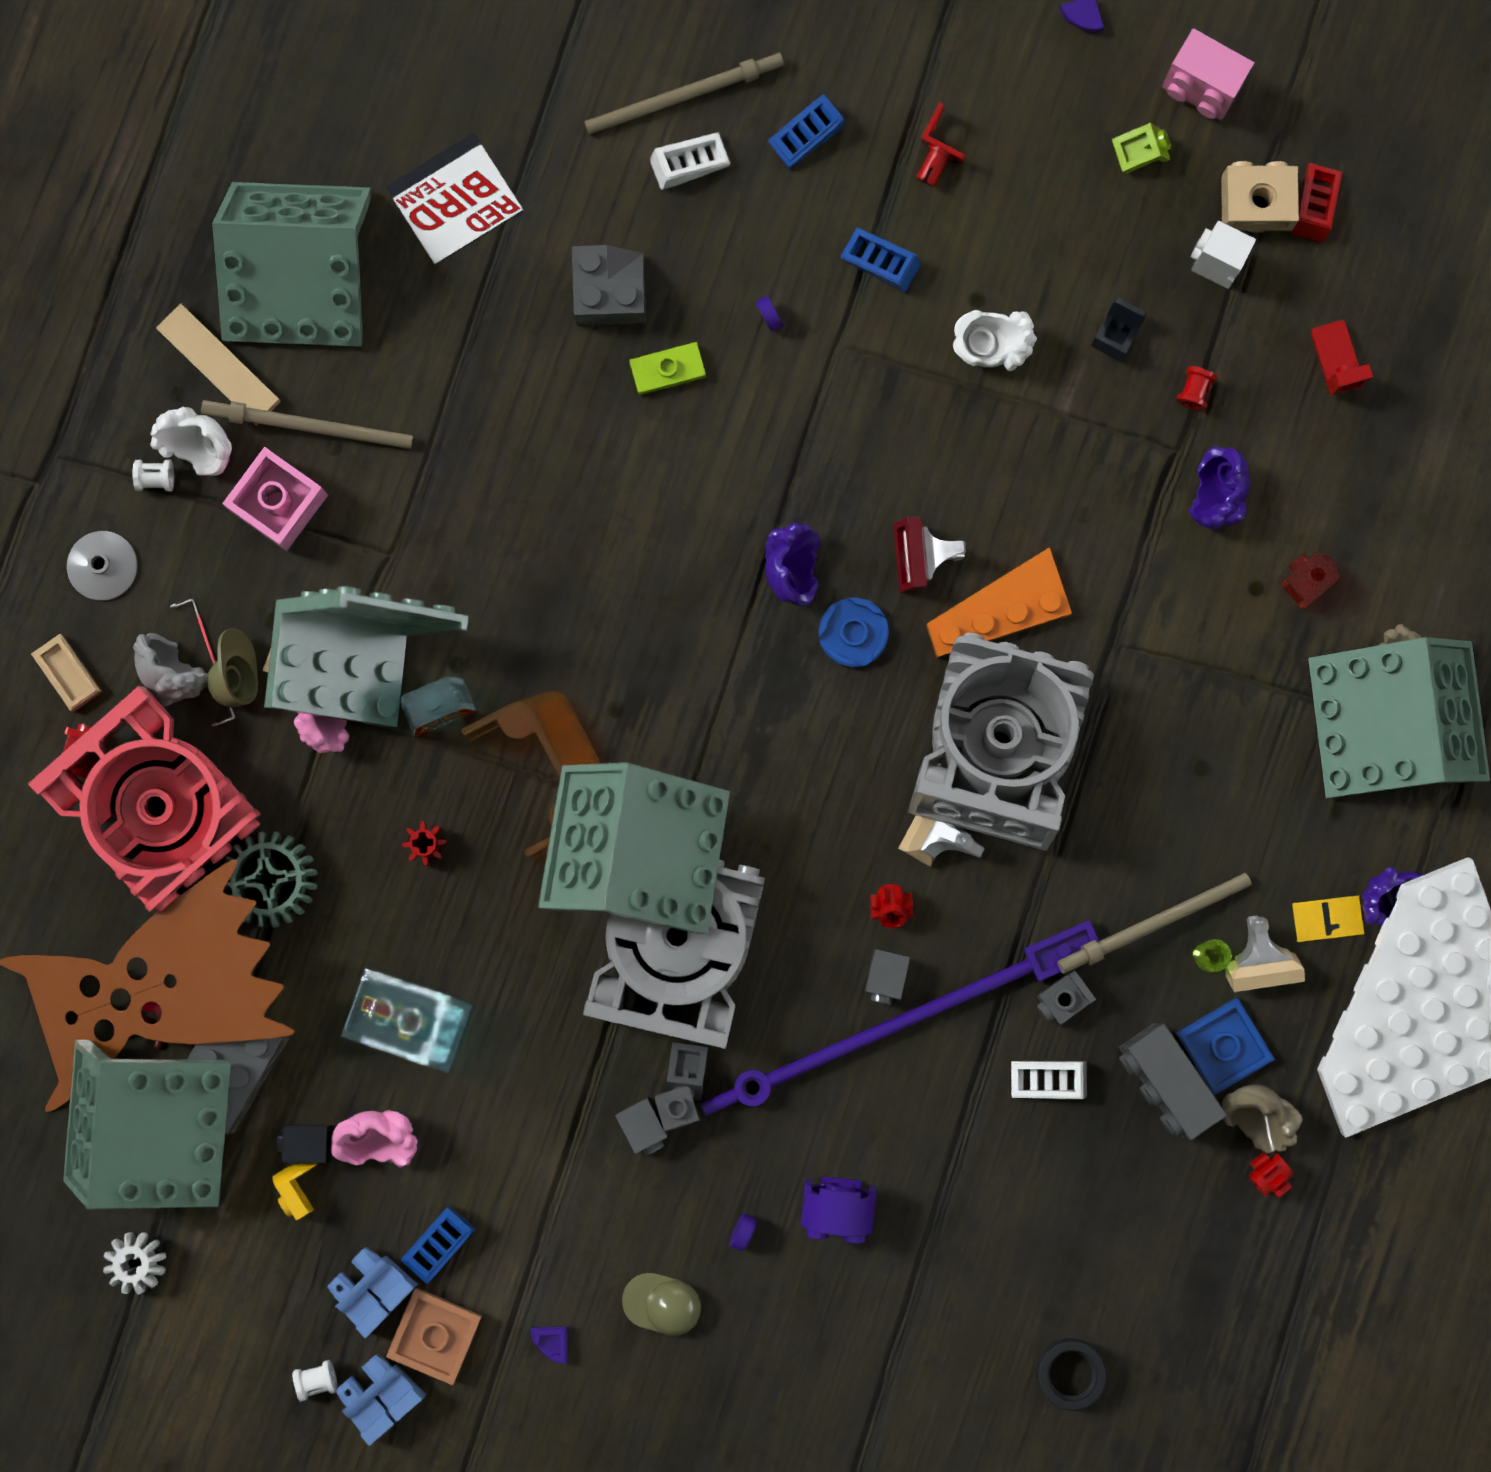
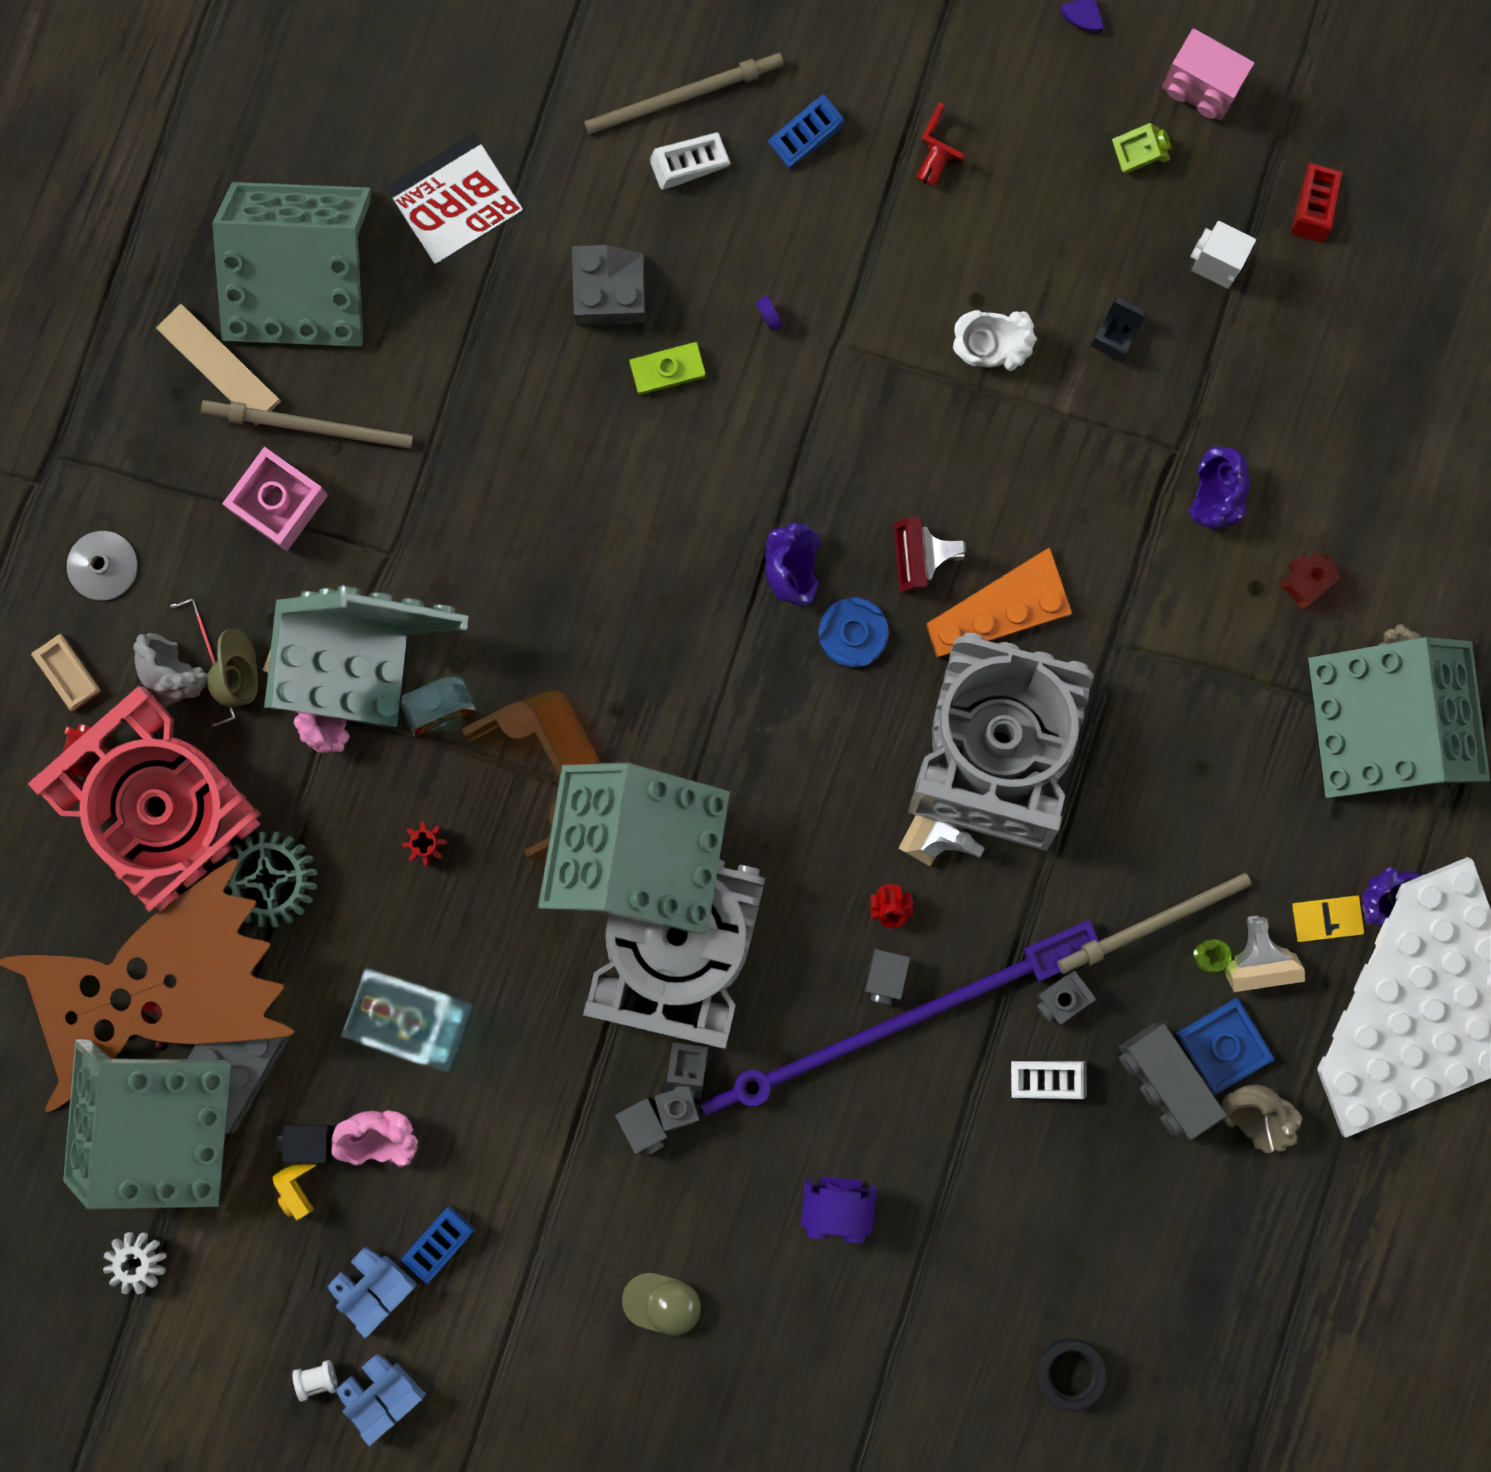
(153, 475): white bush -> none
(192, 439): white hair -> none
(434, 1336): nougat plate -> none
(552, 1342): dark purple tile -> none
(742, 1232): dark purple tile -> none
(907, 271): blue slope -> none
(1196, 388): red bush -> none
(1270, 1175): red gear -> none
(1274, 183): tan brick -> none
(1339, 358): red bracket -> none

